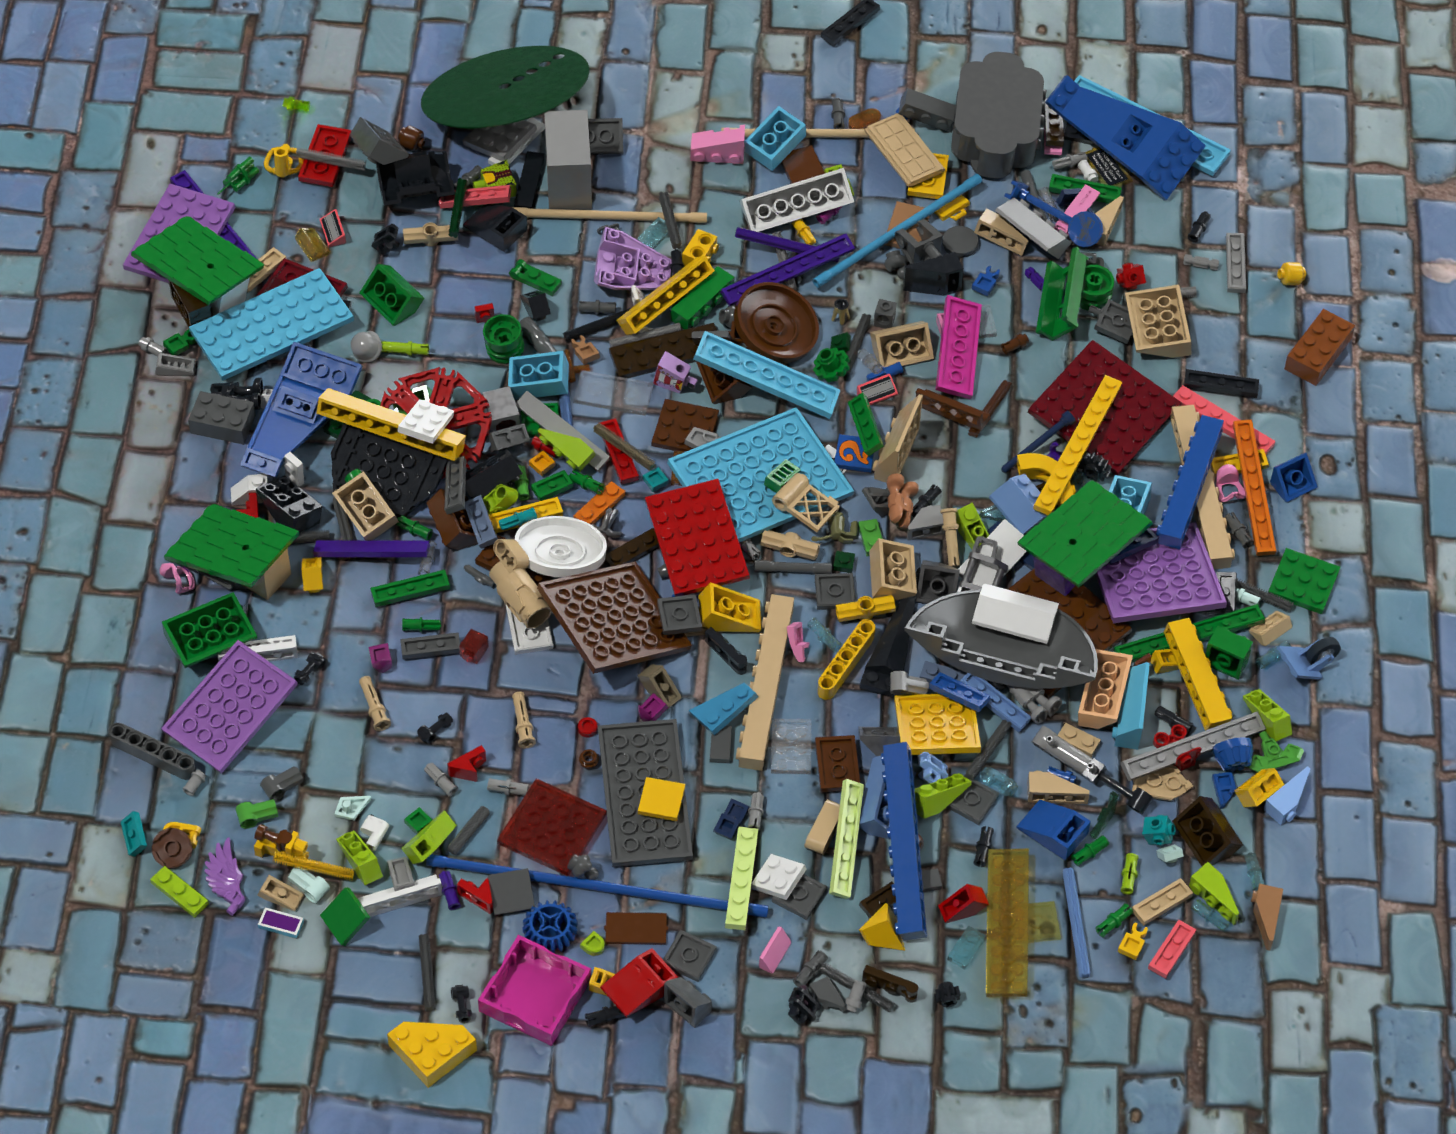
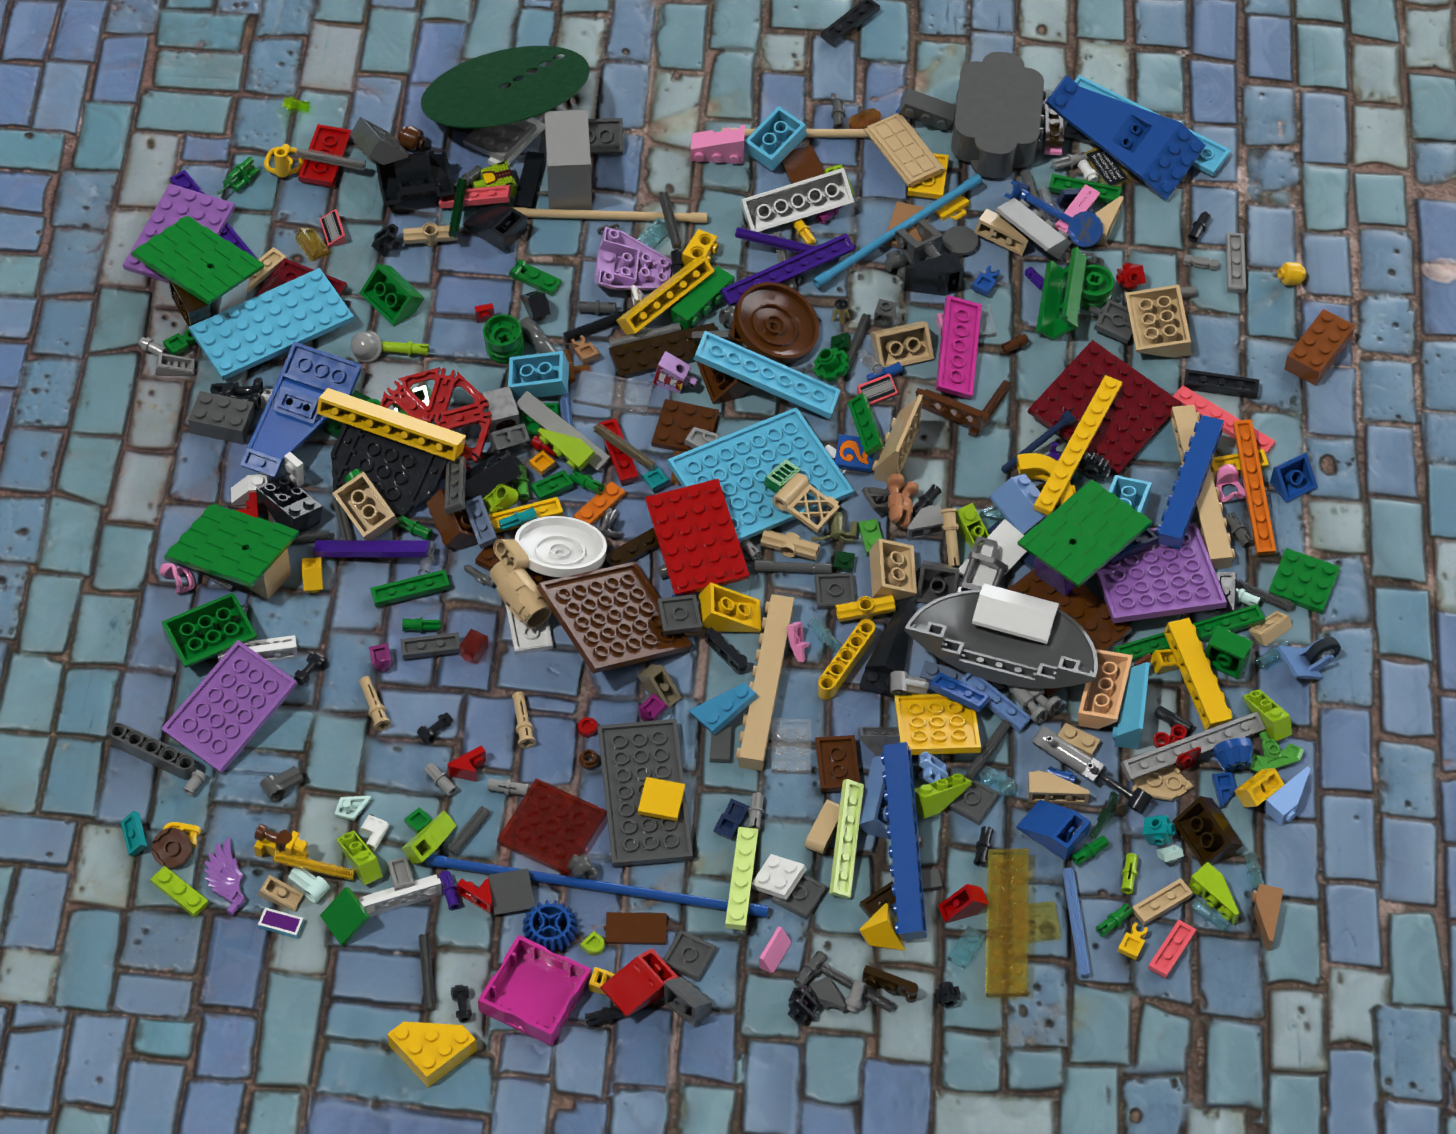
(251, 814): bright green piece -> none
(425, 421): white plate -> none

